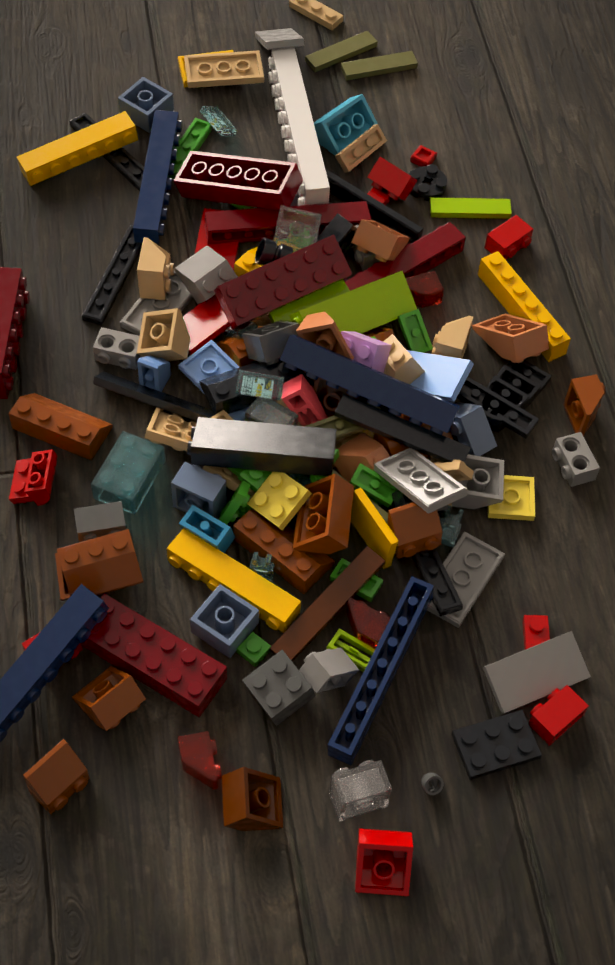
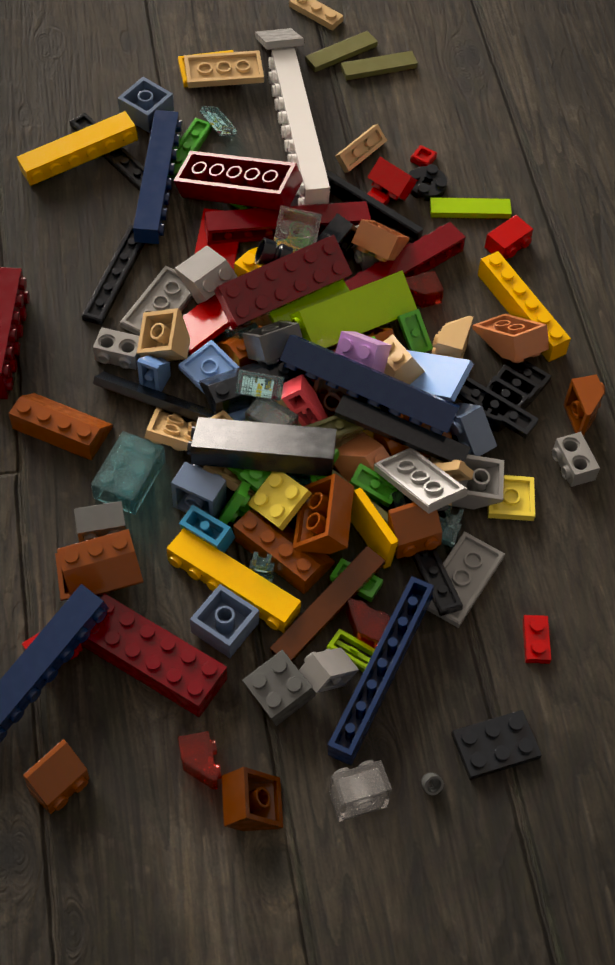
(34, 478): red brick -> none
(109, 698): dark orange slope -> none
(154, 271): tan slope -> none
(253, 649): bright green plate -> none
(324, 332): nougat slope -> none
(344, 124): medium azure slope -> none
(383, 862): red slope -> none
(536, 672): light grey tile -> none
(557, 714): red brick -> none

